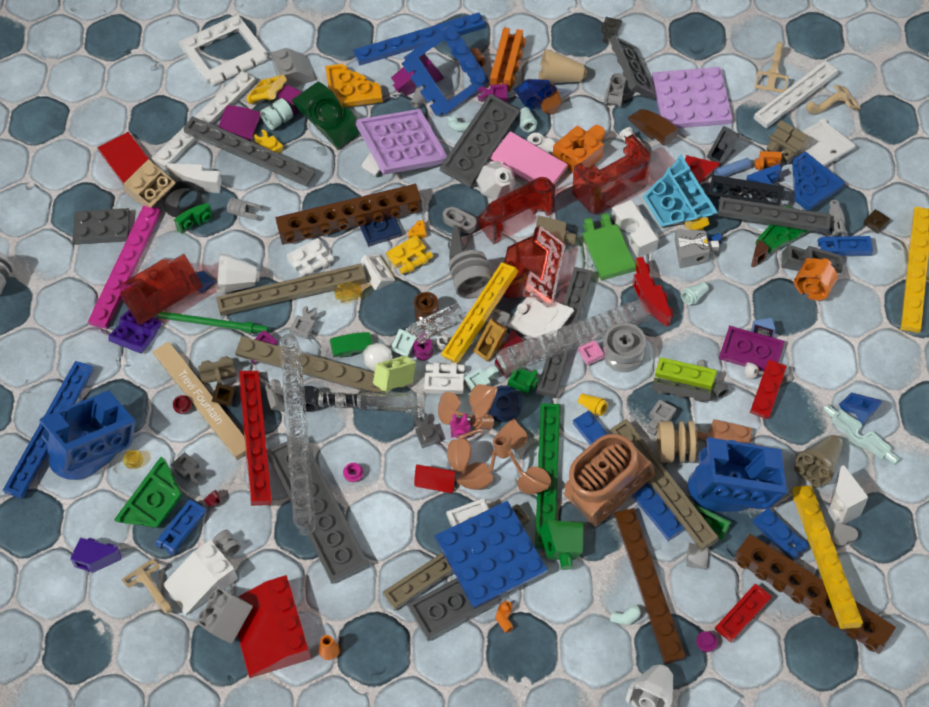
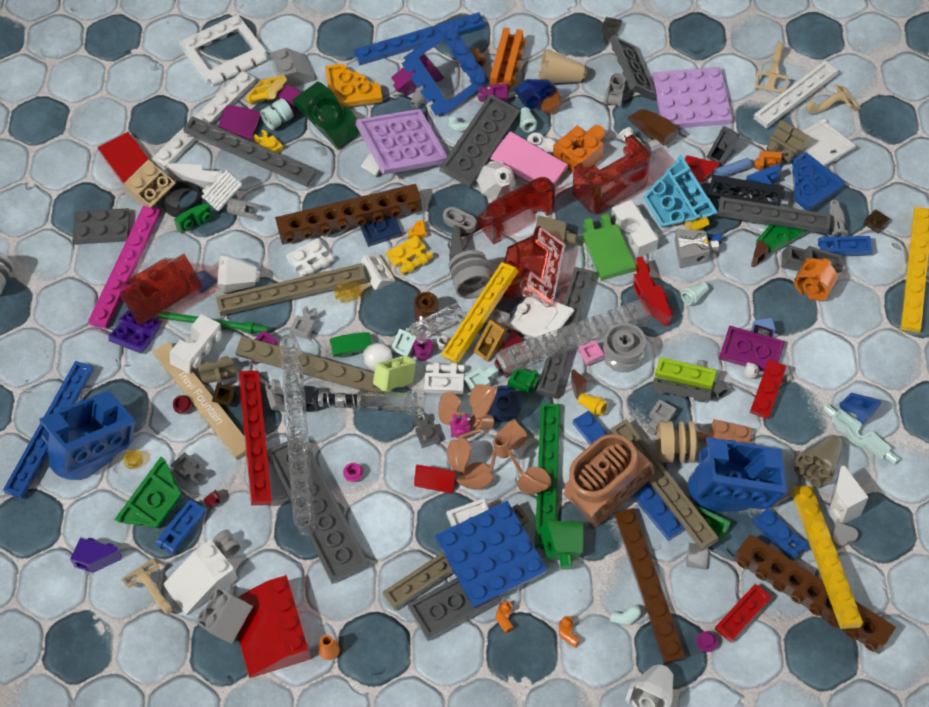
(189, 355): none -> white arch
(221, 190): none -> white brick
(565, 631): none -> orange arm
(578, 383): none -> copper slope

